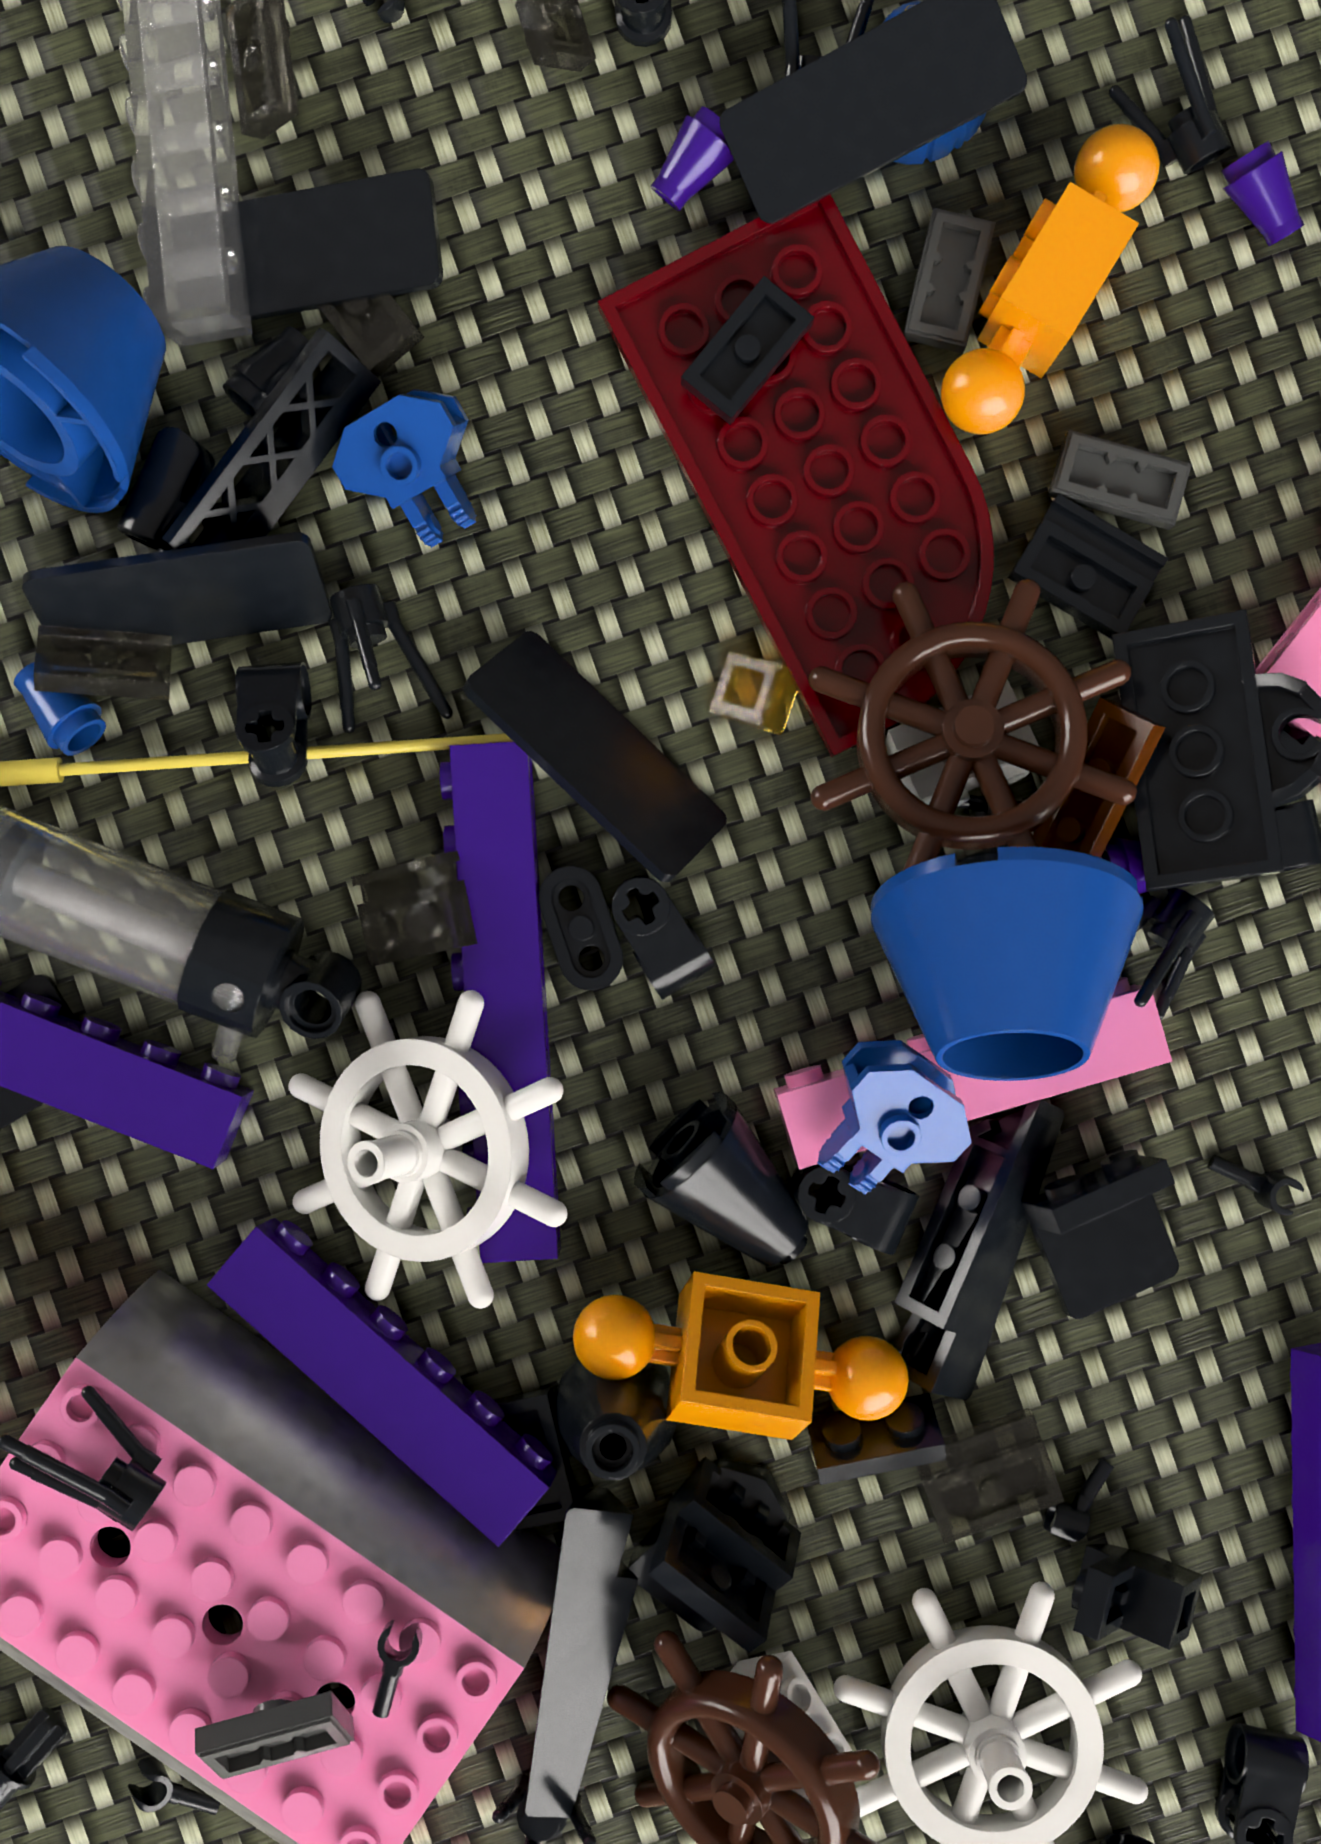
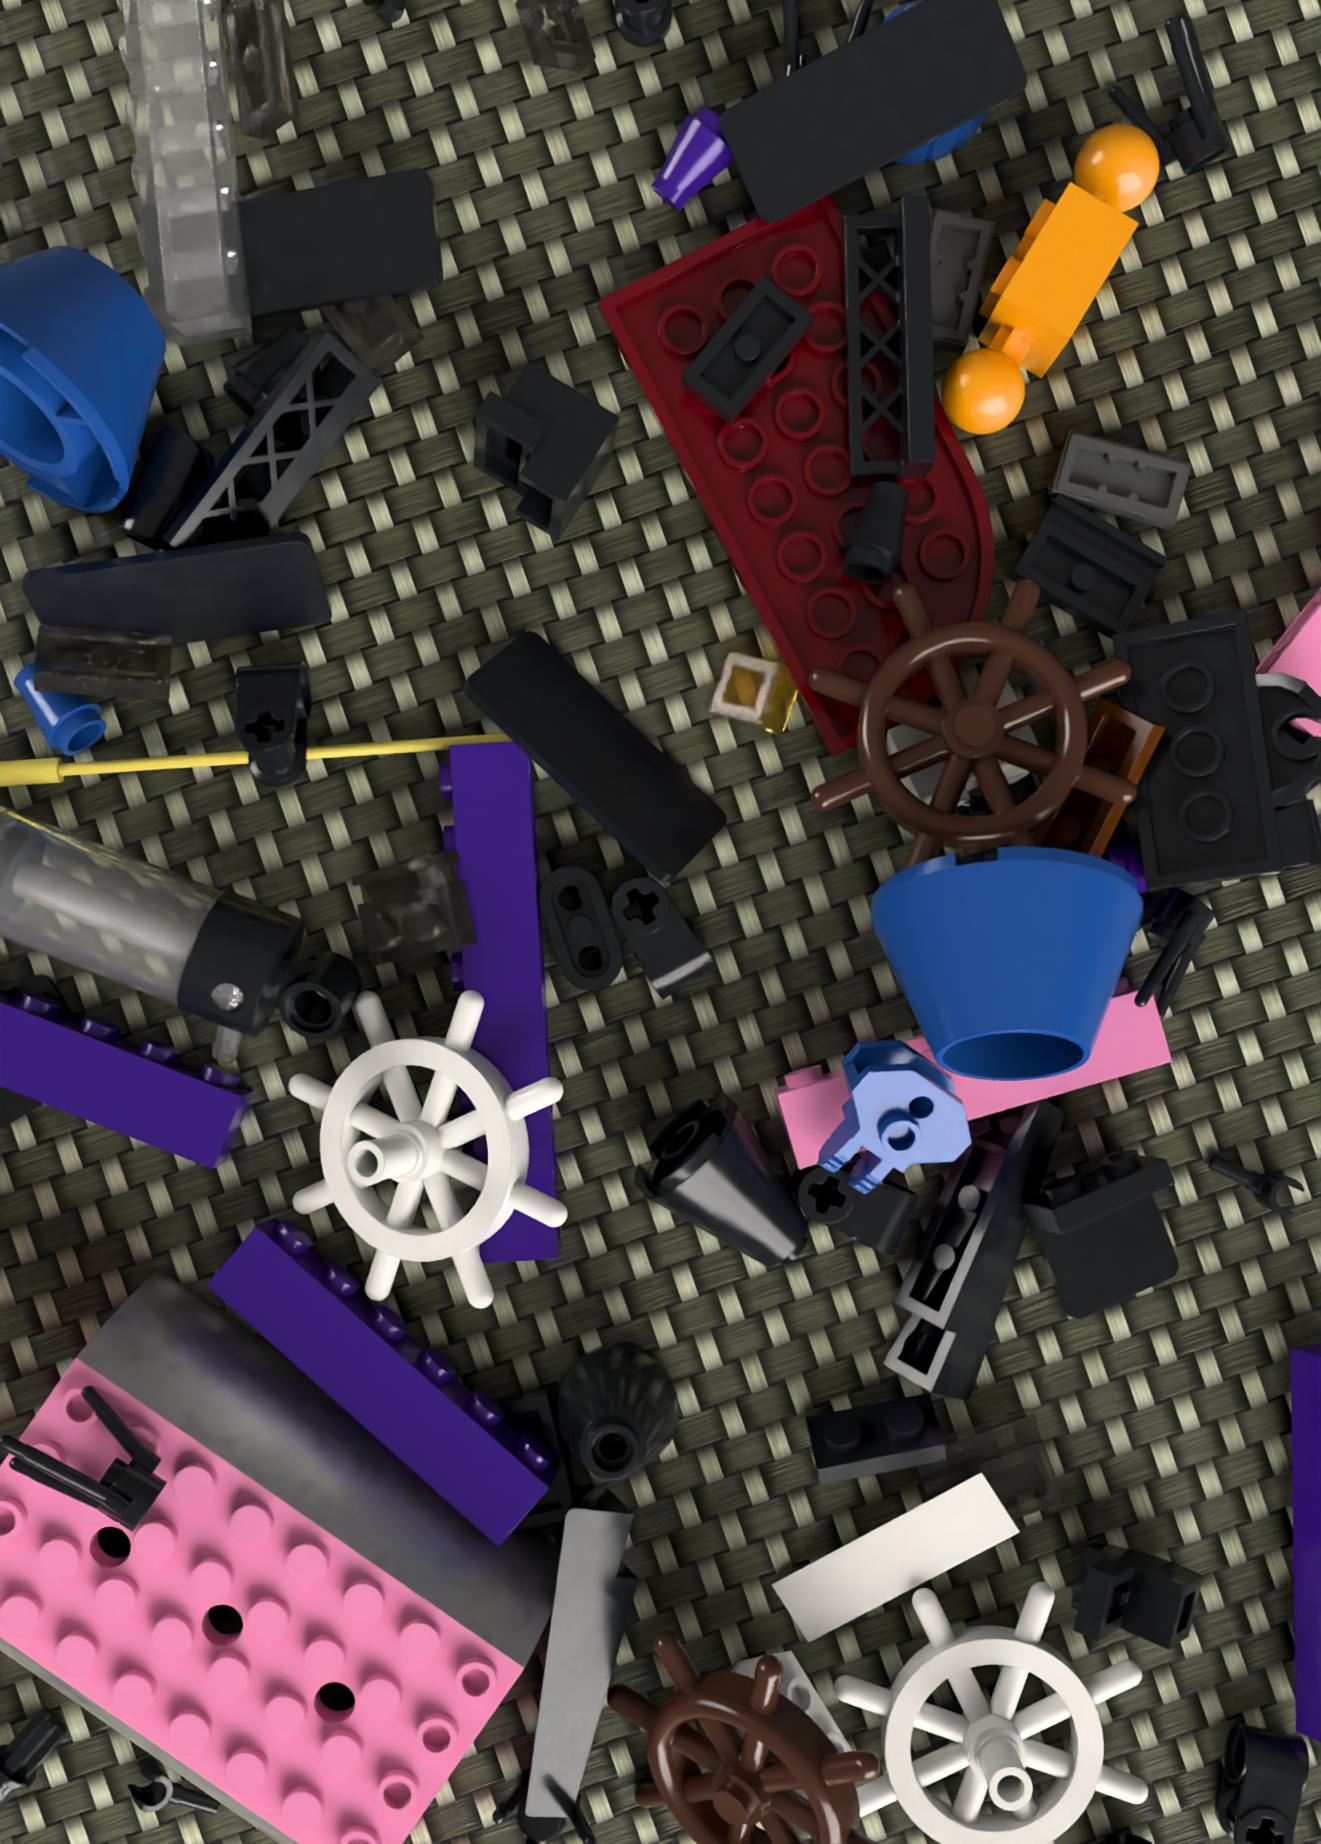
(274, 1734): dark grey plate -> none
(362, 623): black plant -> none
(392, 1669): black hand -> none
(406, 465): blue hinge -> none
(544, 446): none -> black plate
(721, 1550): black piece -> none
(742, 1356): light orange brick -> none
(877, 536): none -> black cone
(895, 1557): none -> white sticker
(913, 335): none -> black fence
(1073, 1520): black hand -> none
(1264, 192): dark purple cone -> none

